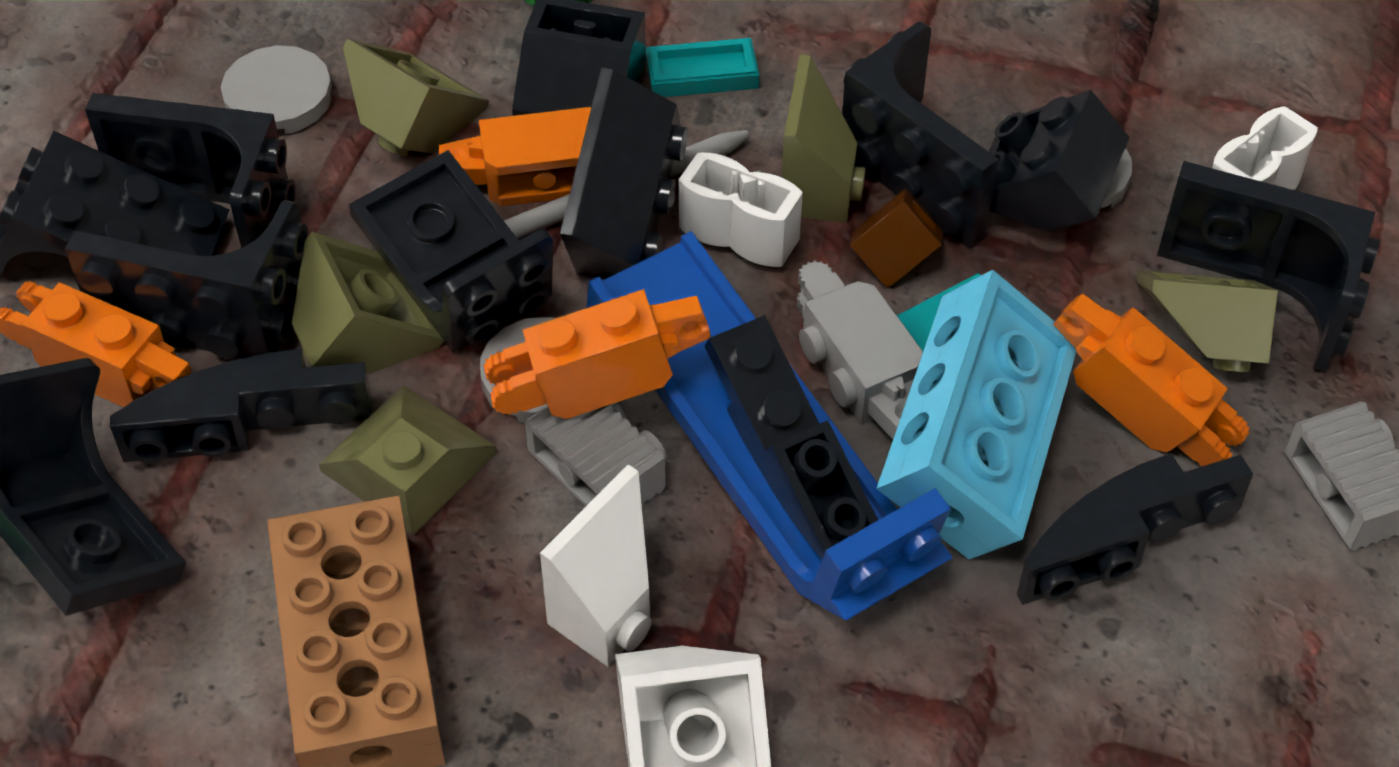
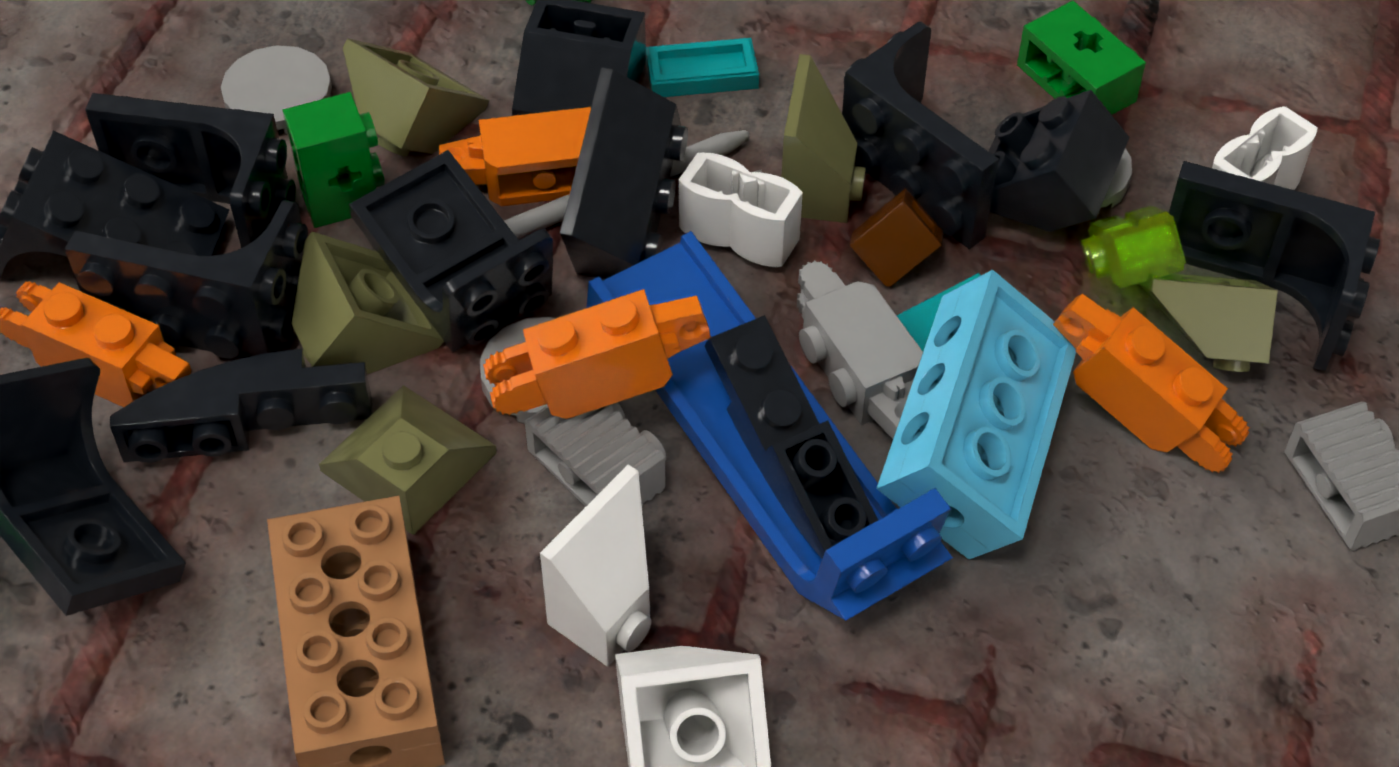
(333, 156): none -> green brick
(1075, 54): none -> green brick
(1111, 525): black slope -> none
(1134, 247): none -> clear neon green brick

